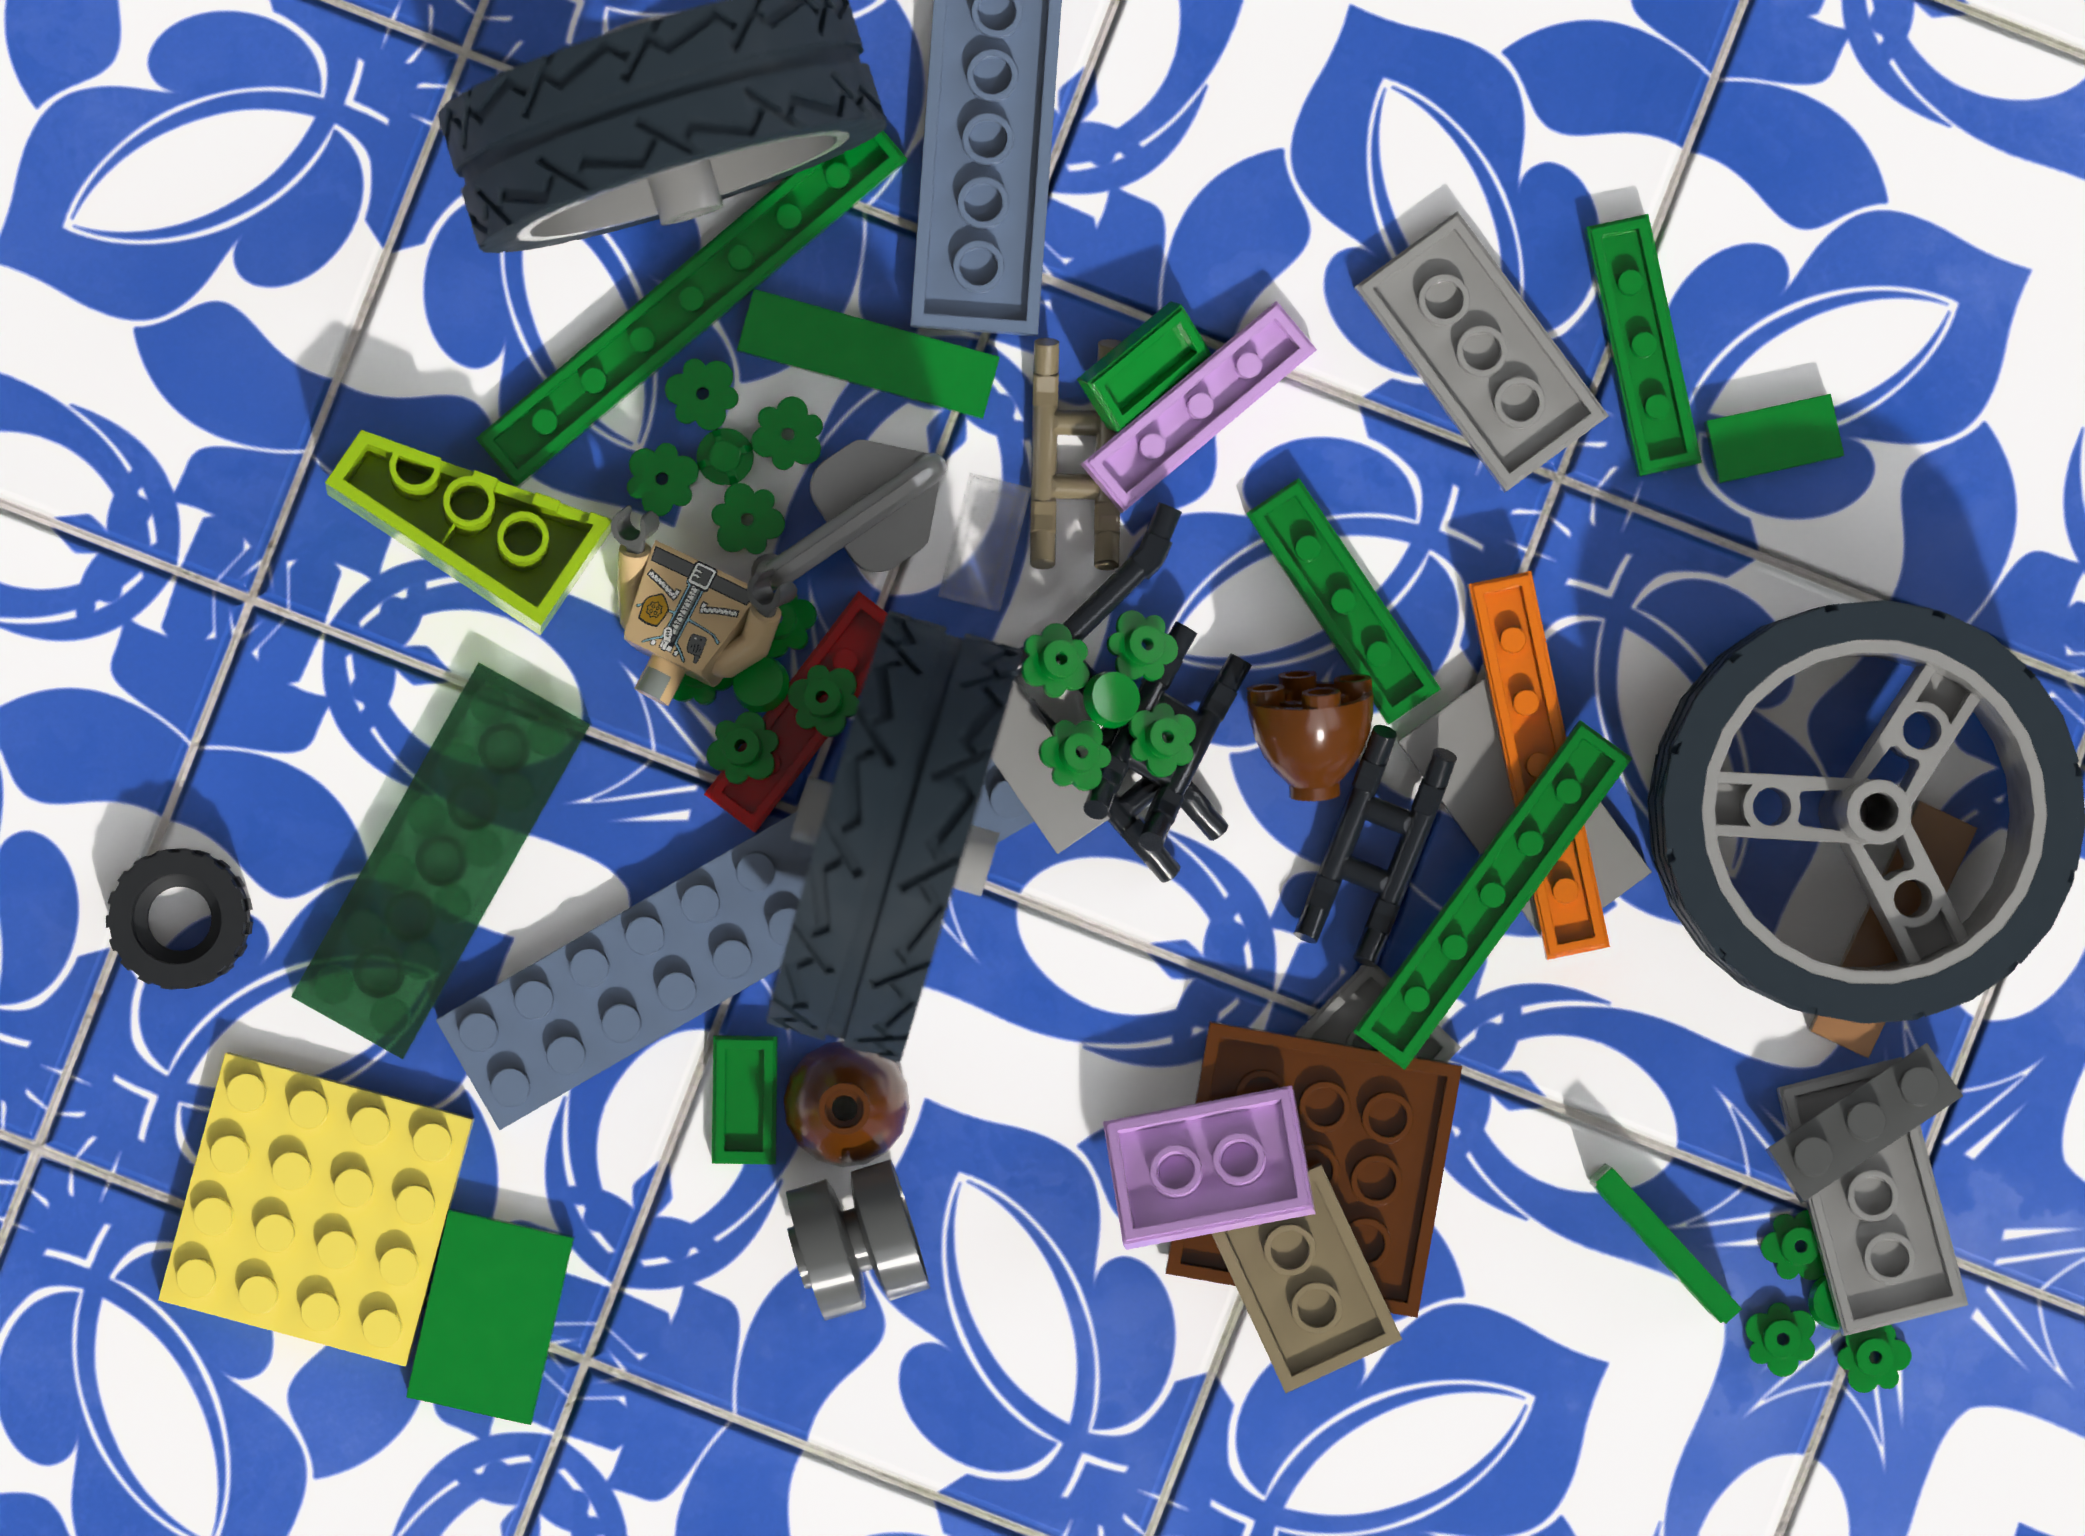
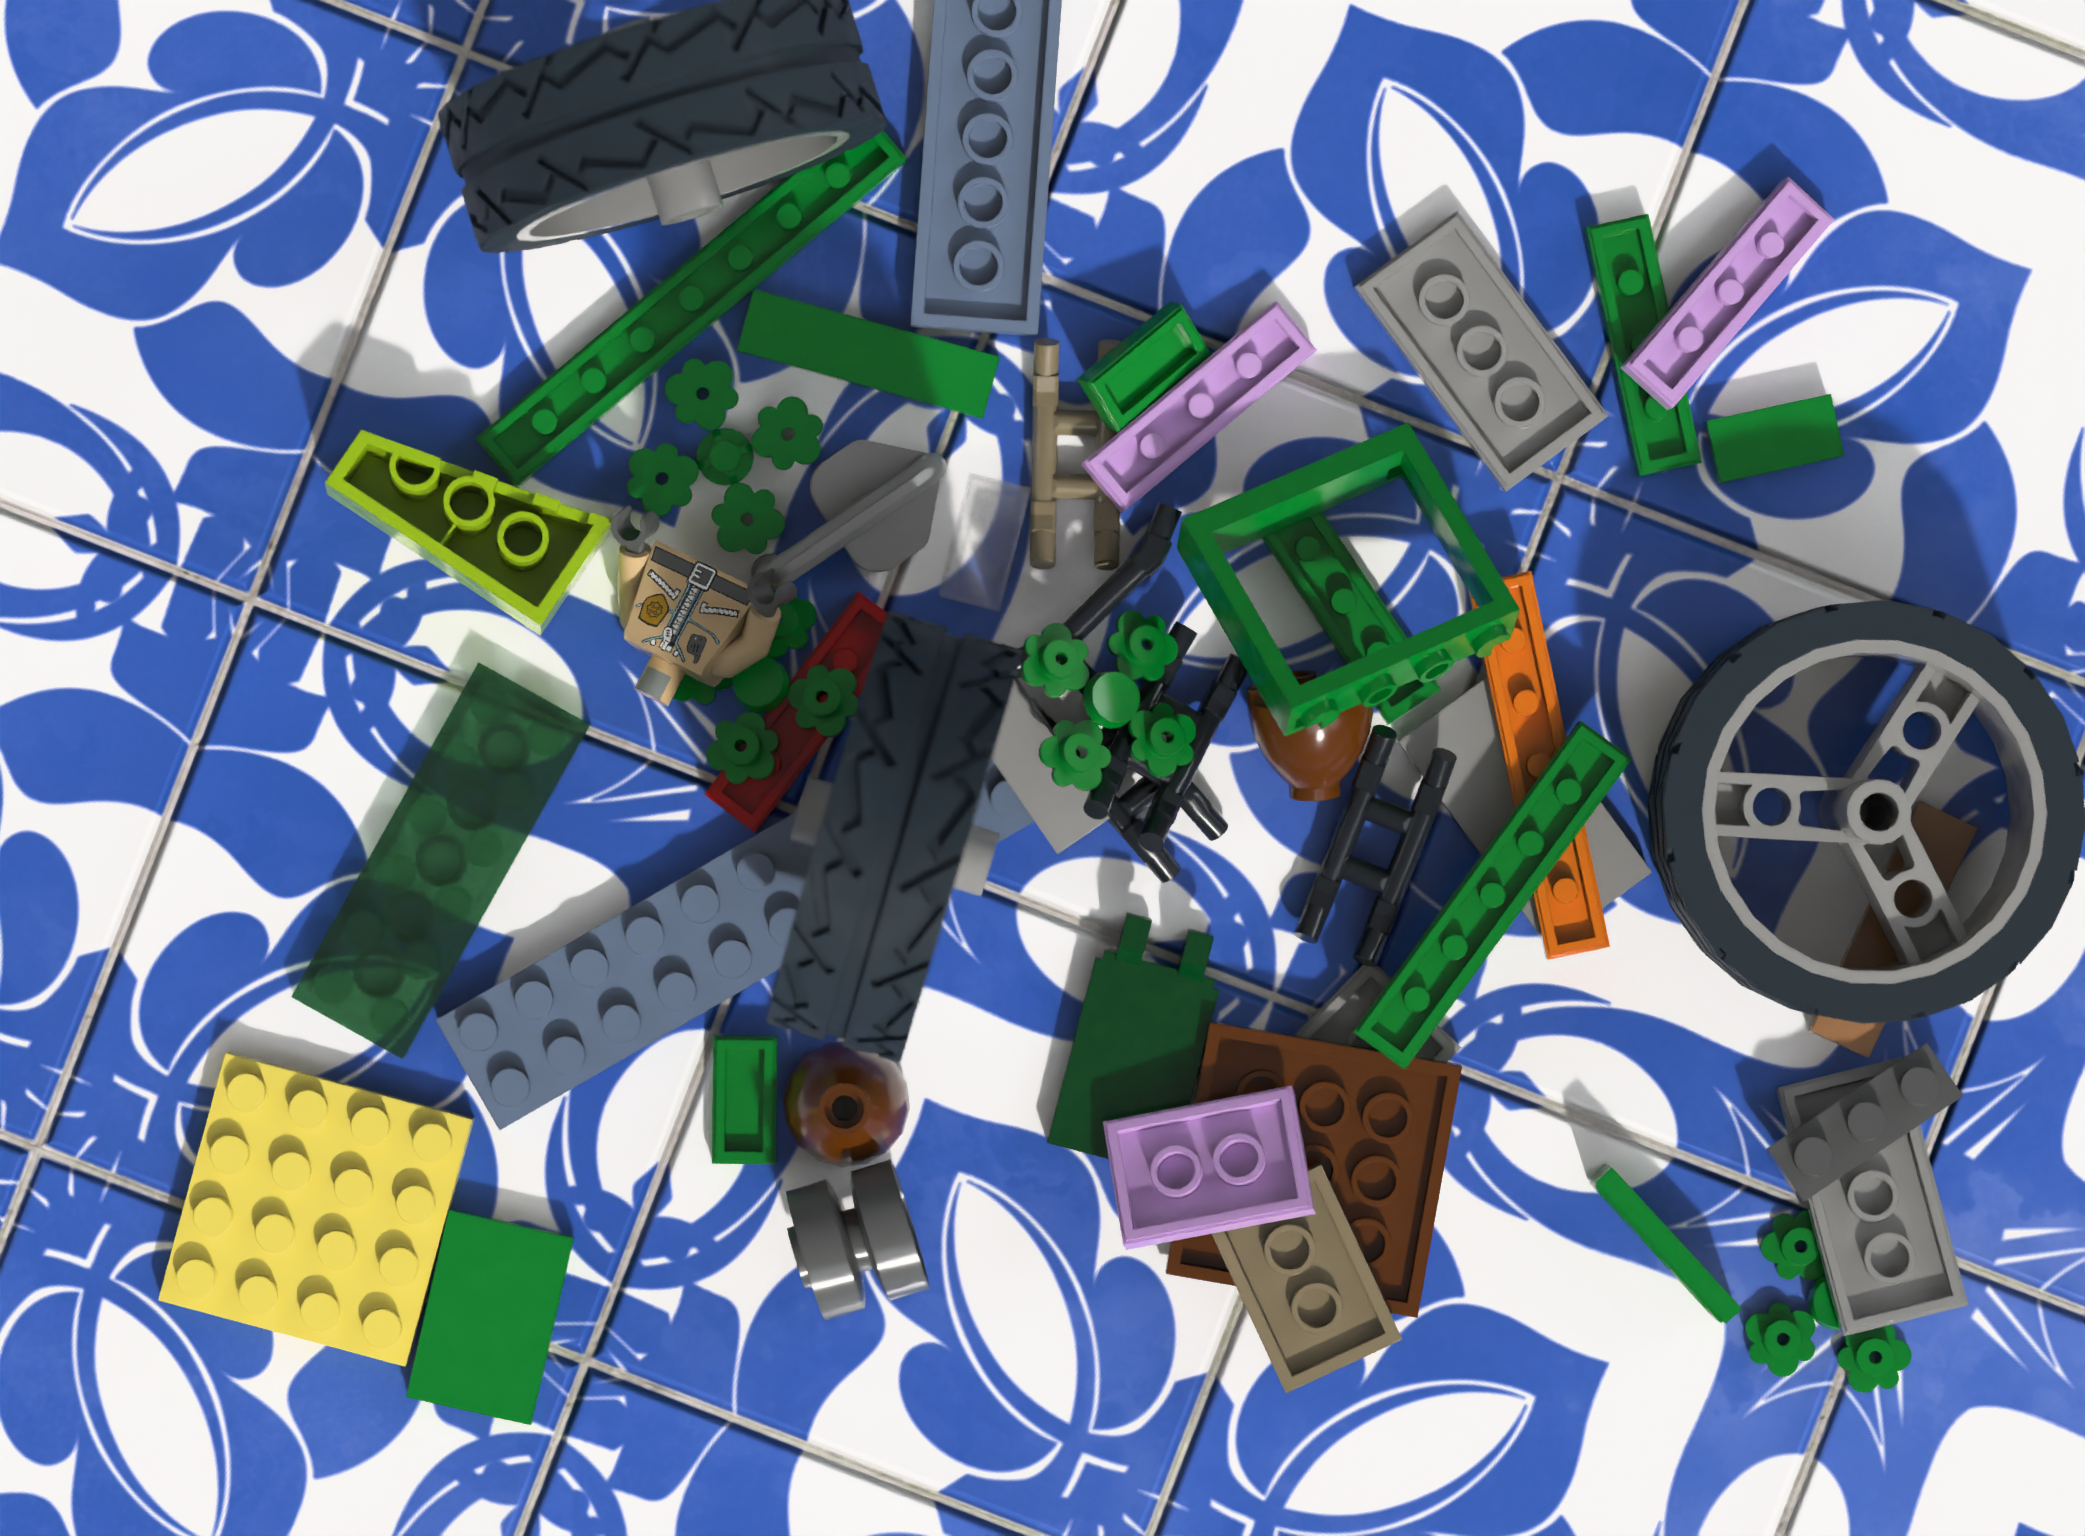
(131, 908): black tyre -> none
(1134, 1038): none -> dark green tile
(1304, 493): none -> green window
(1727, 293): none -> lavender tile

